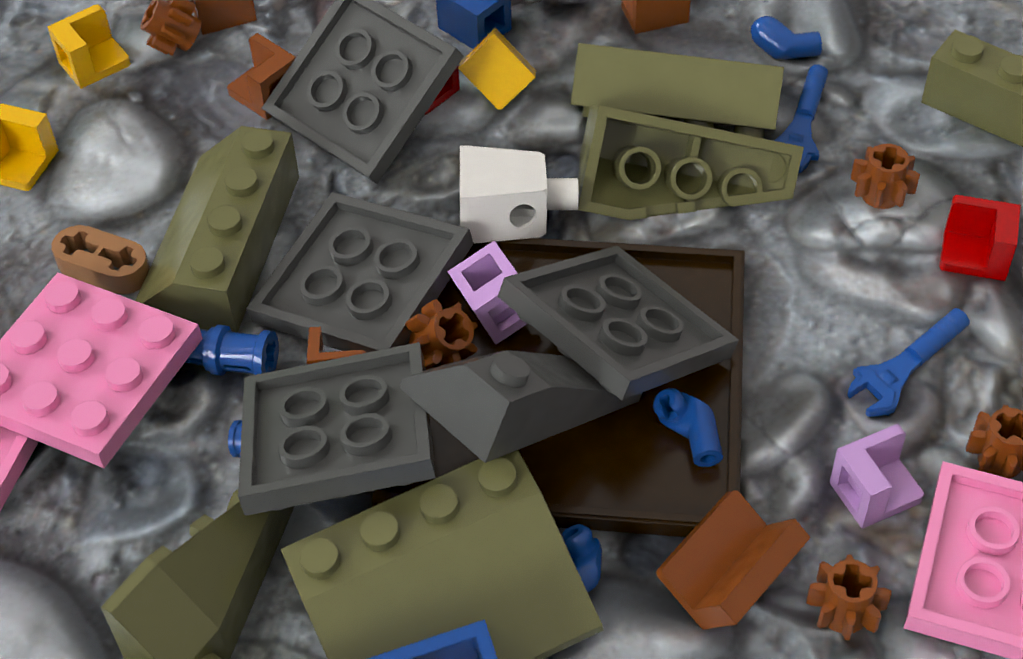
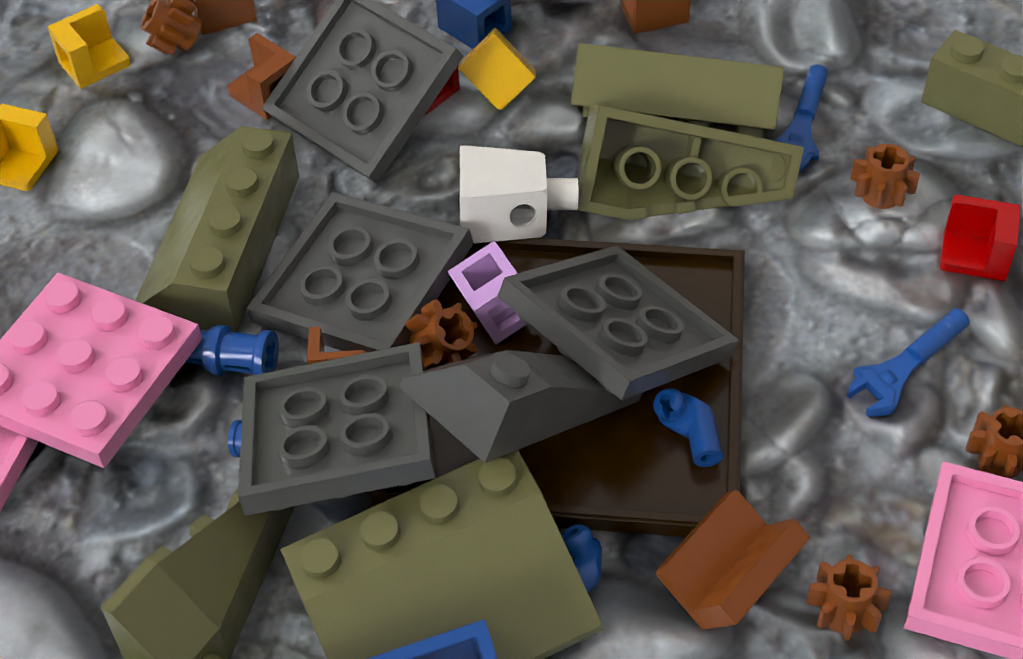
(98, 264): medium nougat beam -> none
(781, 42): blue arm -> none
(873, 478): lavender panel -> none

